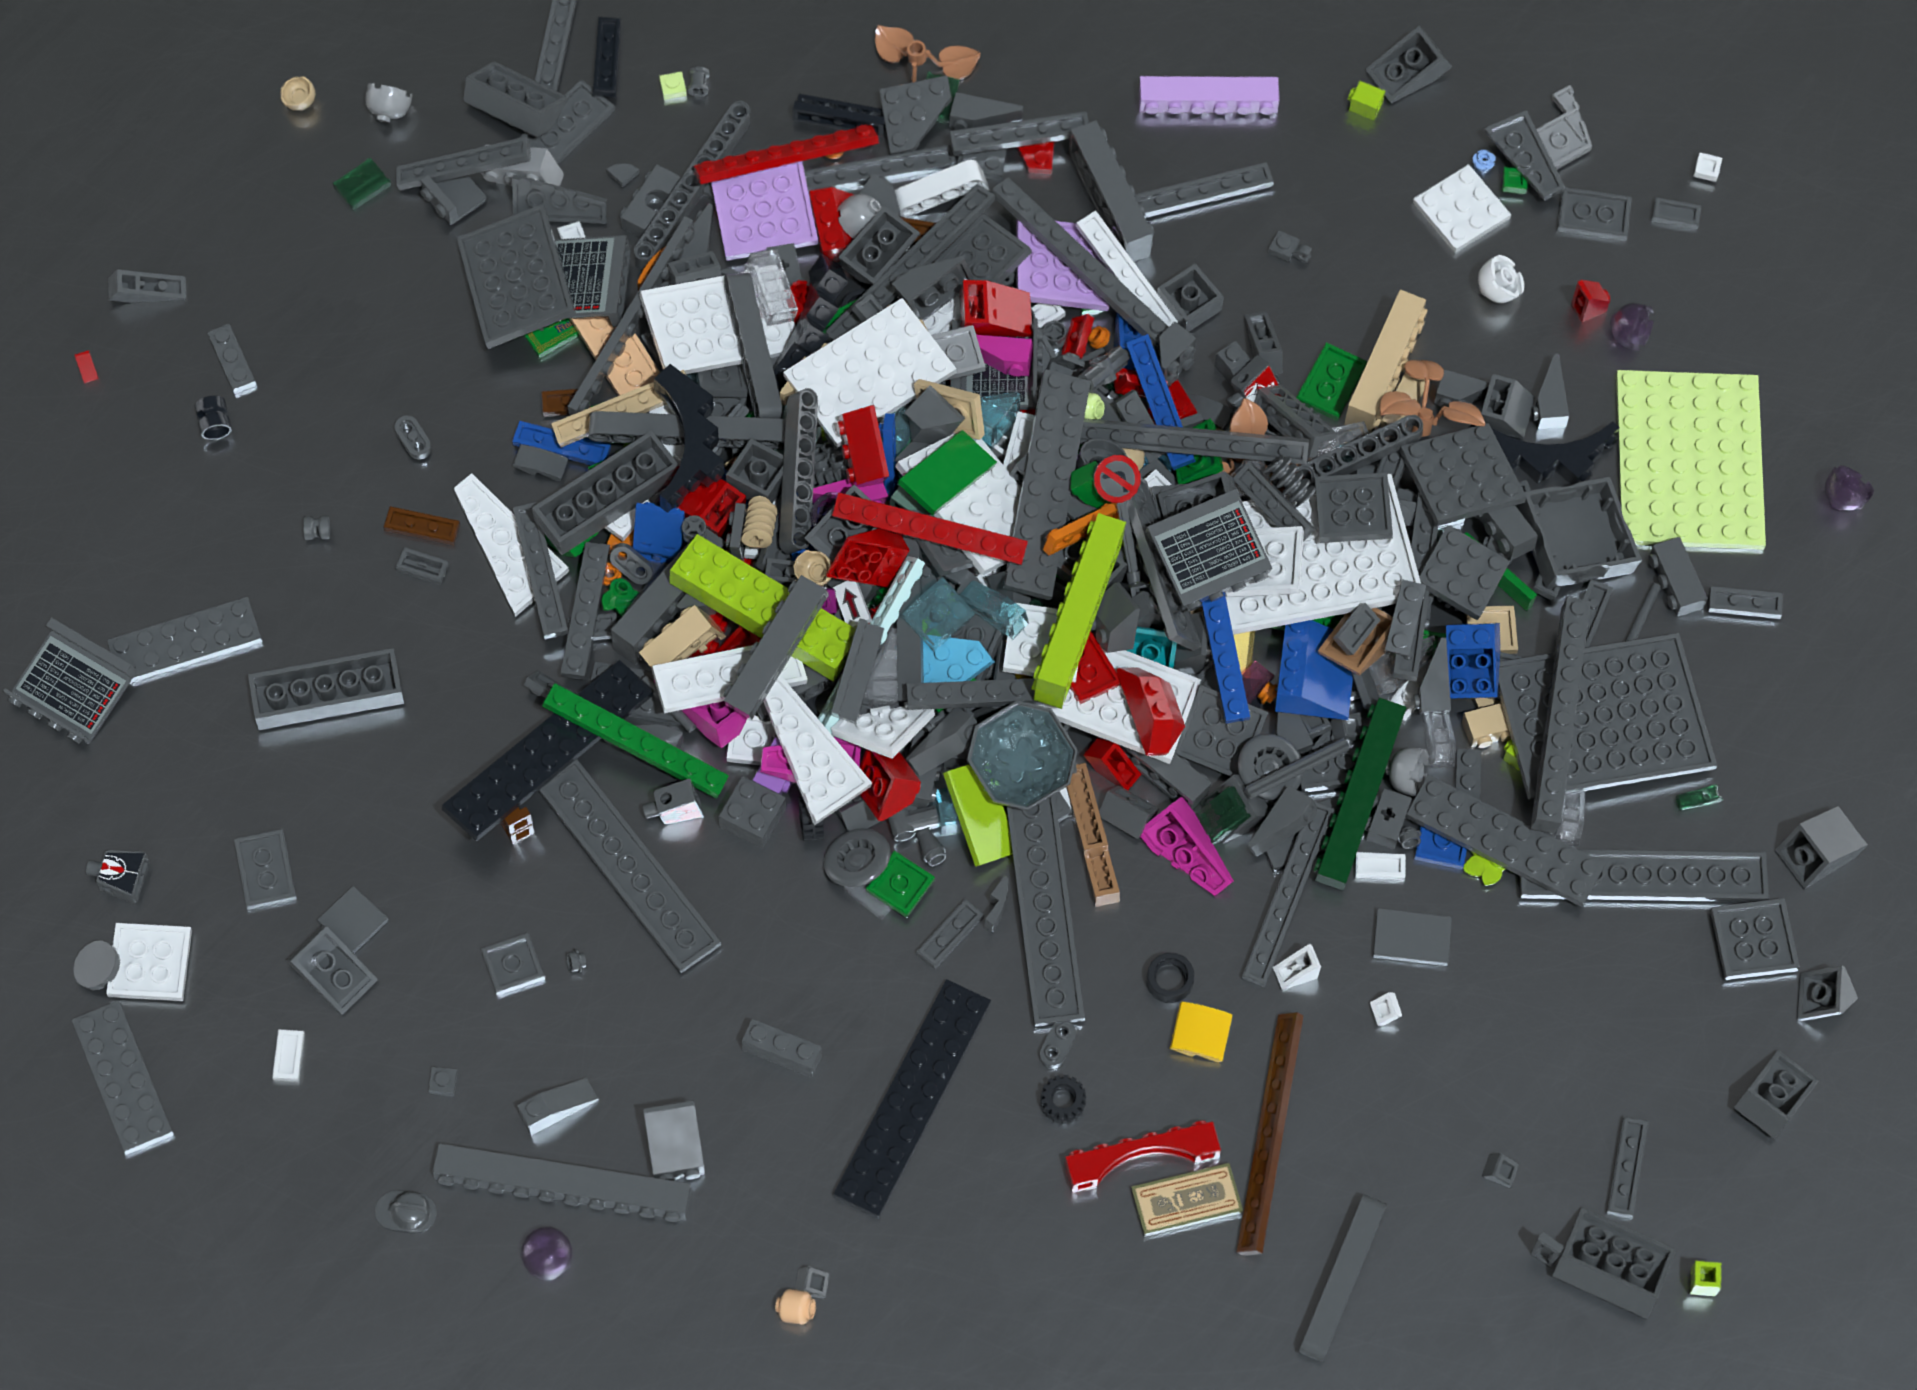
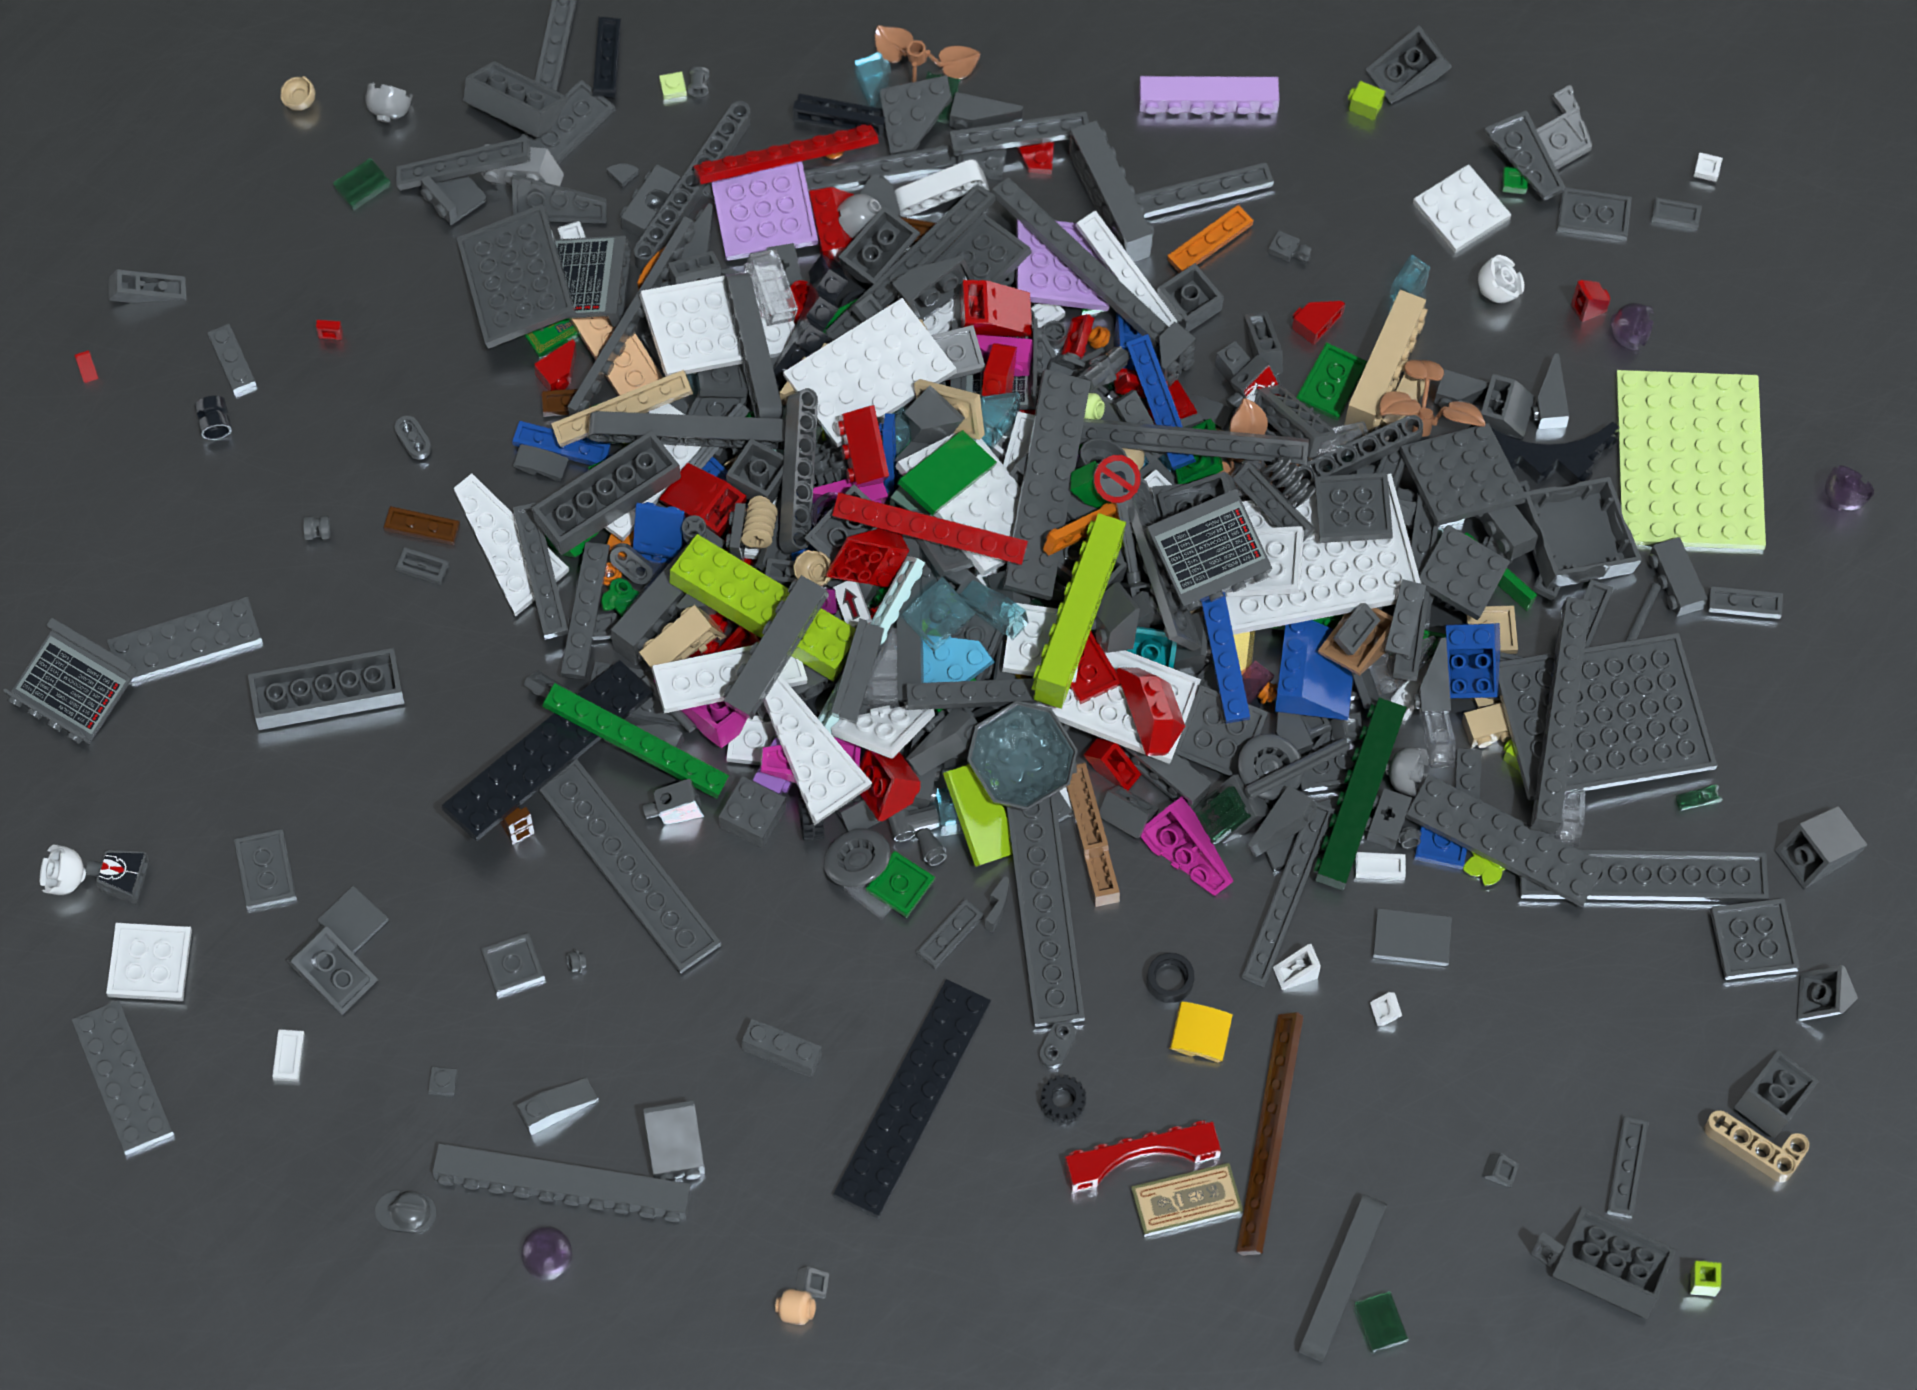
(61, 871): none -> white cylinder
(96, 965): dark grey tile -> none
(329, 329): none -> red tile
(557, 368): none -> red slope
(699, 462): black arch -> none
(872, 76): none -> clear light blue slope
(999, 370): none -> red slope
(1210, 239): none -> orange plate
(1316, 319): none -> red slope
(1381, 1322): none -> clear green plate
(1411, 278): none -> clear light blue slope
(1483, 166): light blue plate -> none
(1755, 1141): none -> tan beam

